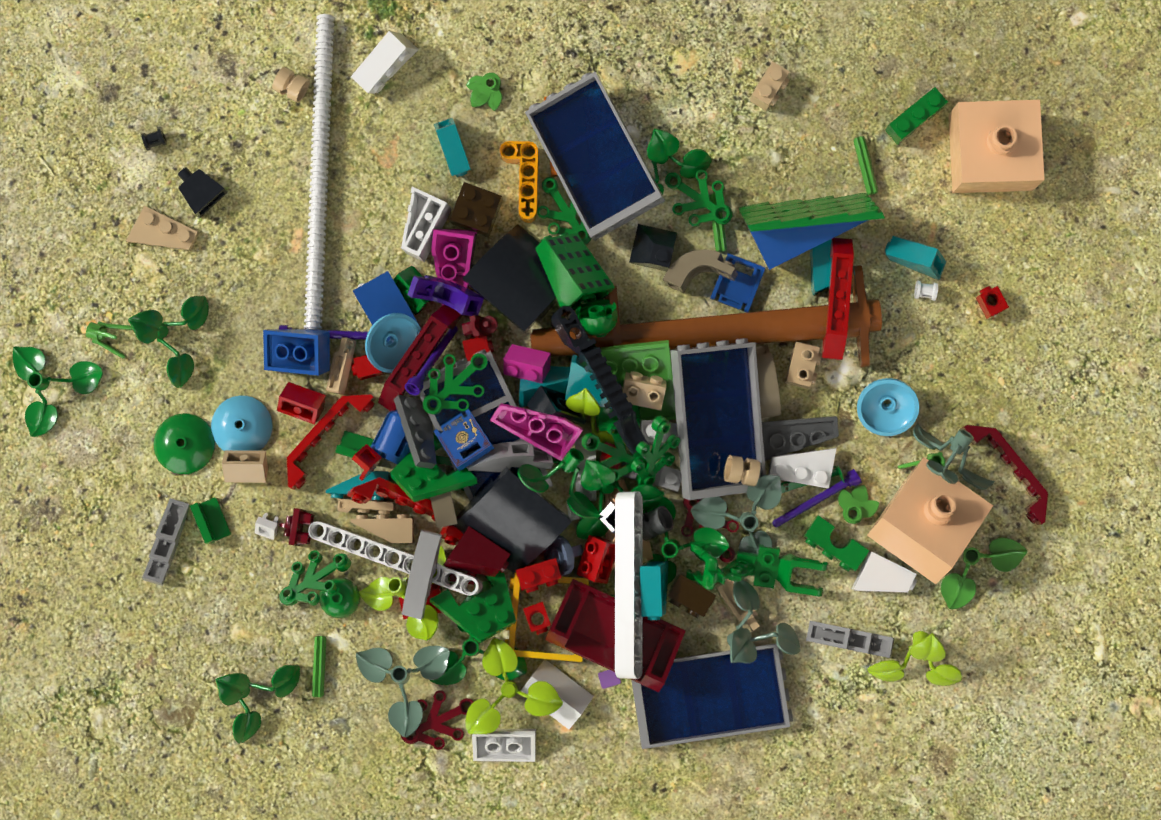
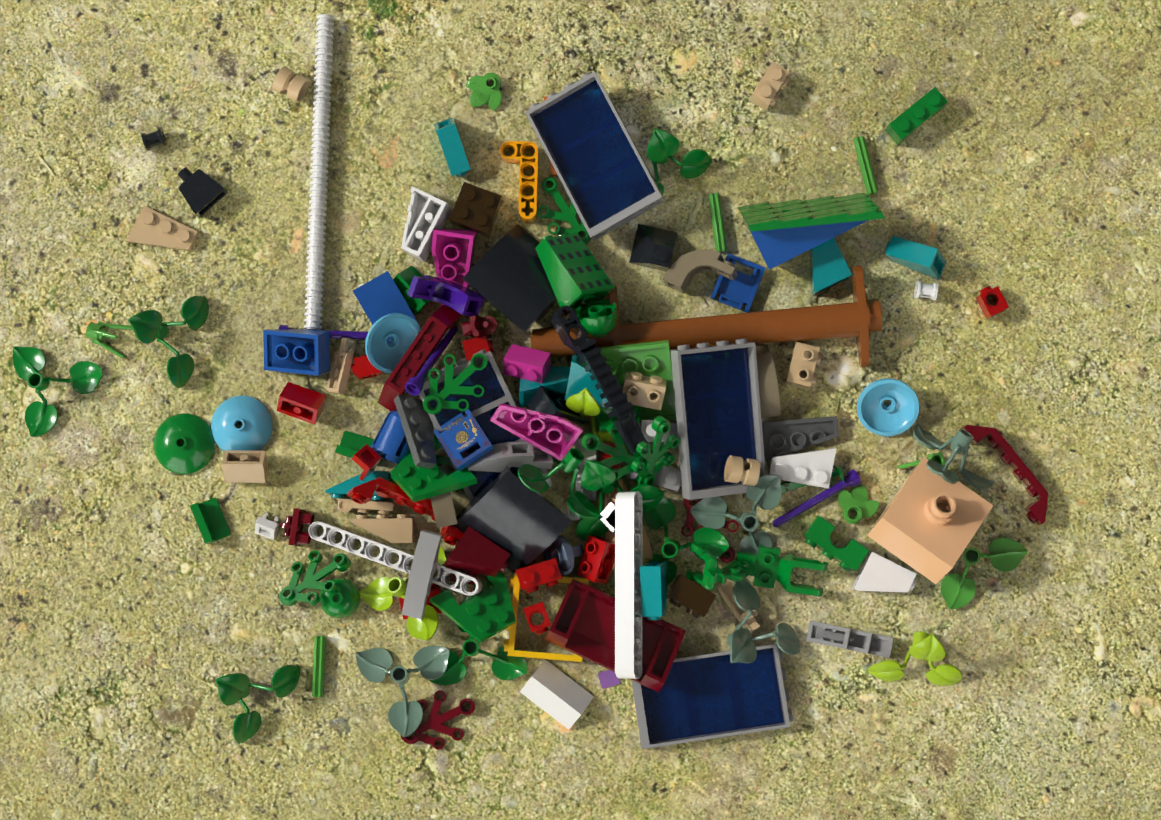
(166, 541): light grey slope -> none
(295, 474): red slope -> none
(384, 62): white wedge -> none
(497, 660): lime plant -> none
(505, 745): white slope -> none
(656, 522): dark grey wheel -> none
(701, 200): green plant -> none
(839, 298): red slope -> none
(996, 146): light nougat brick -> none

